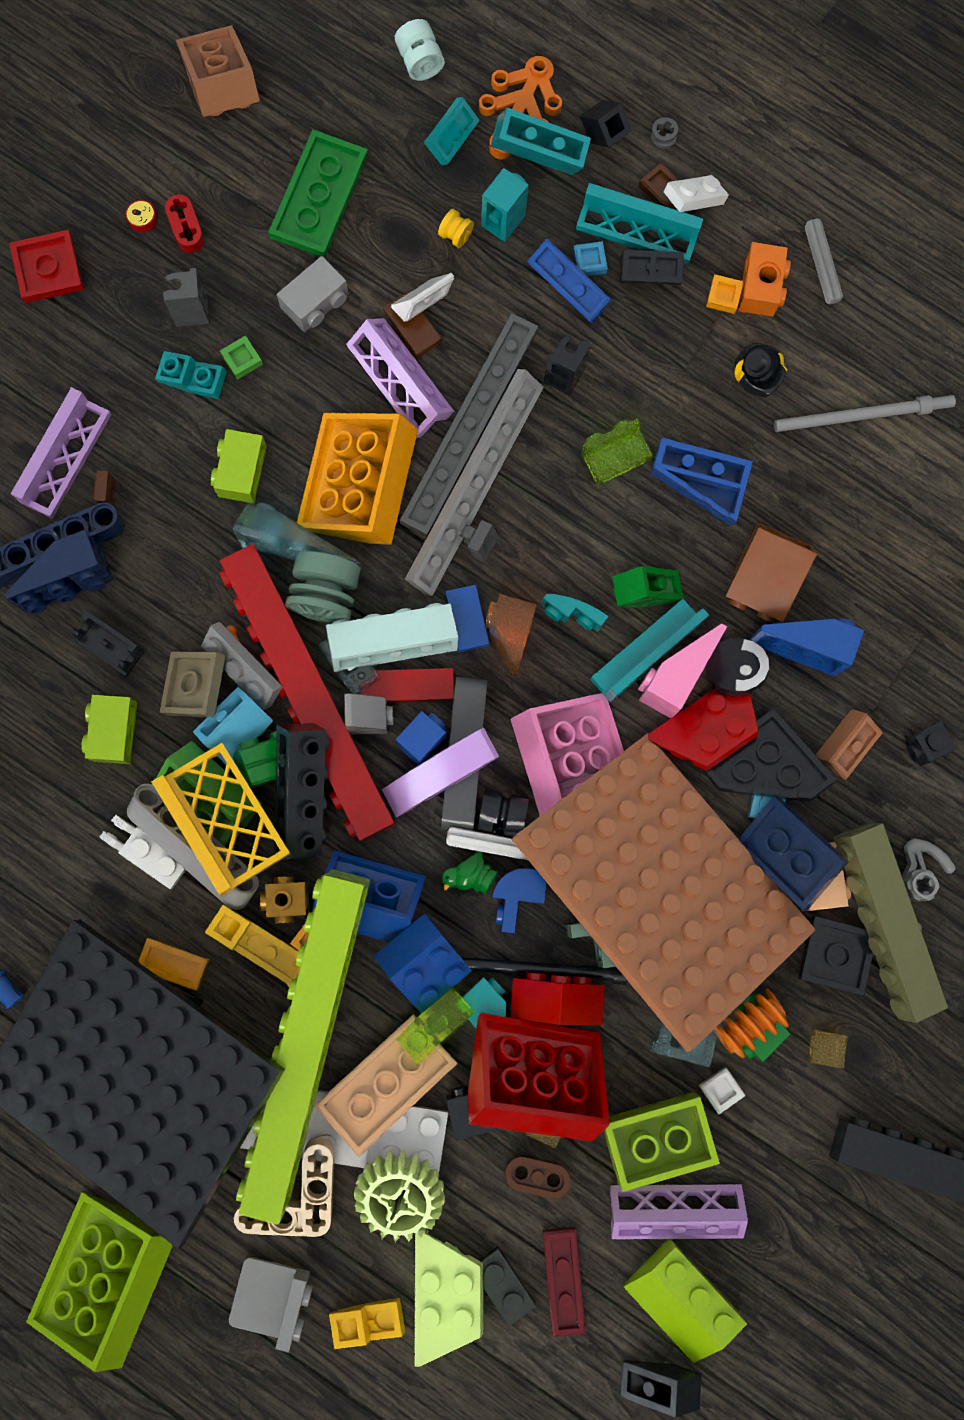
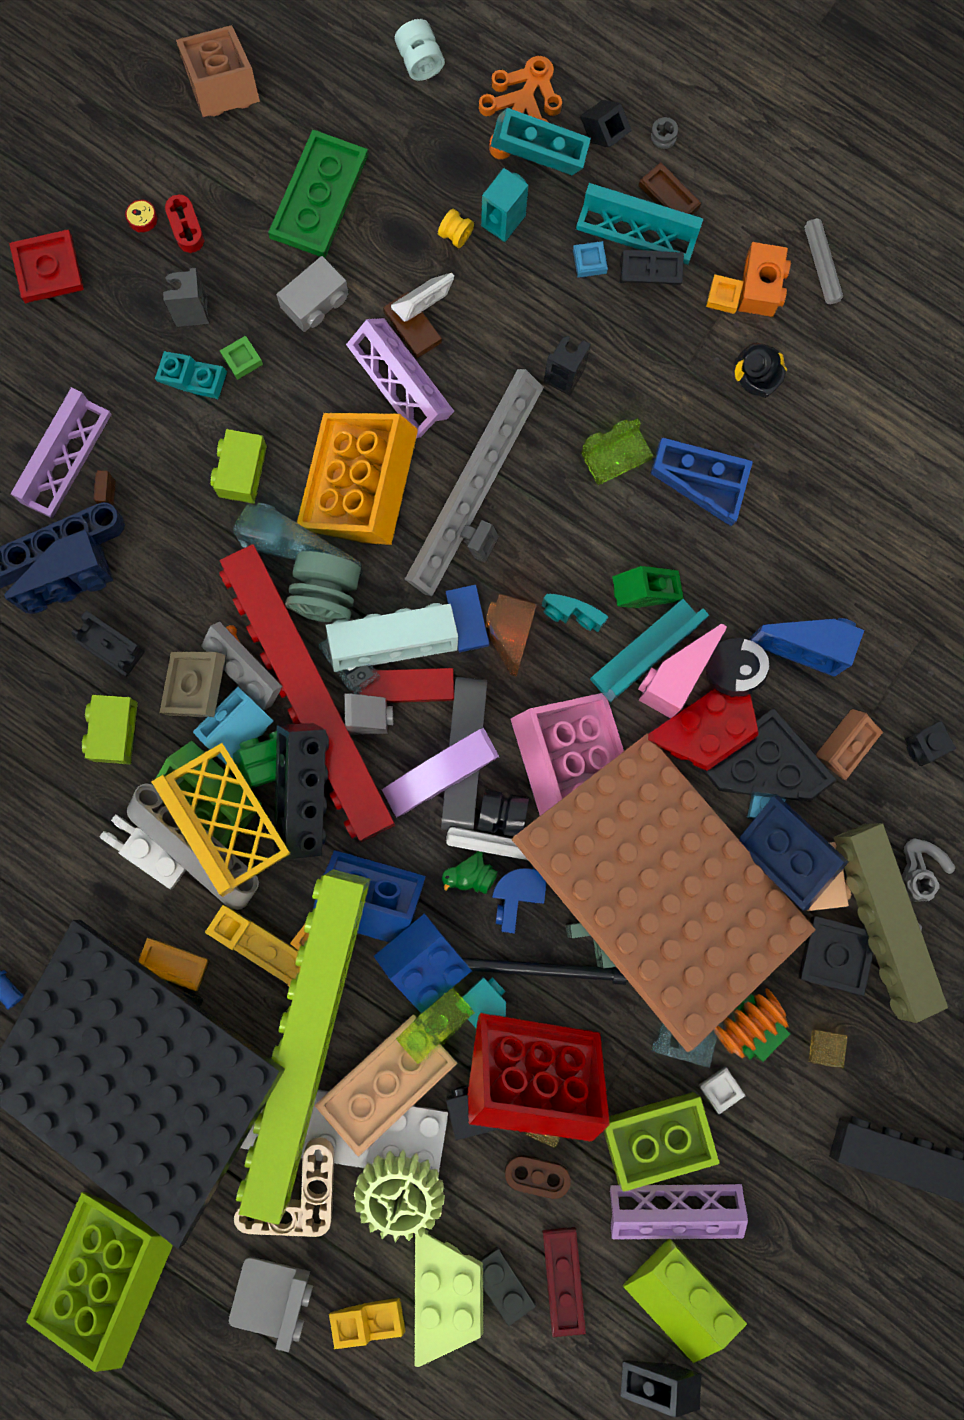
(297, 899): pearl gold brick -> none
(422, 737): blue brick -> none
(451, 131): teal plate -> none
(469, 425): dark grey plate -> none
(557, 1000): red brick -> none
(569, 280): blue tile -> none
(696, 193): white plate -> none
(770, 572): dark orange slope -> none
(920, 406): light grey bar -> none

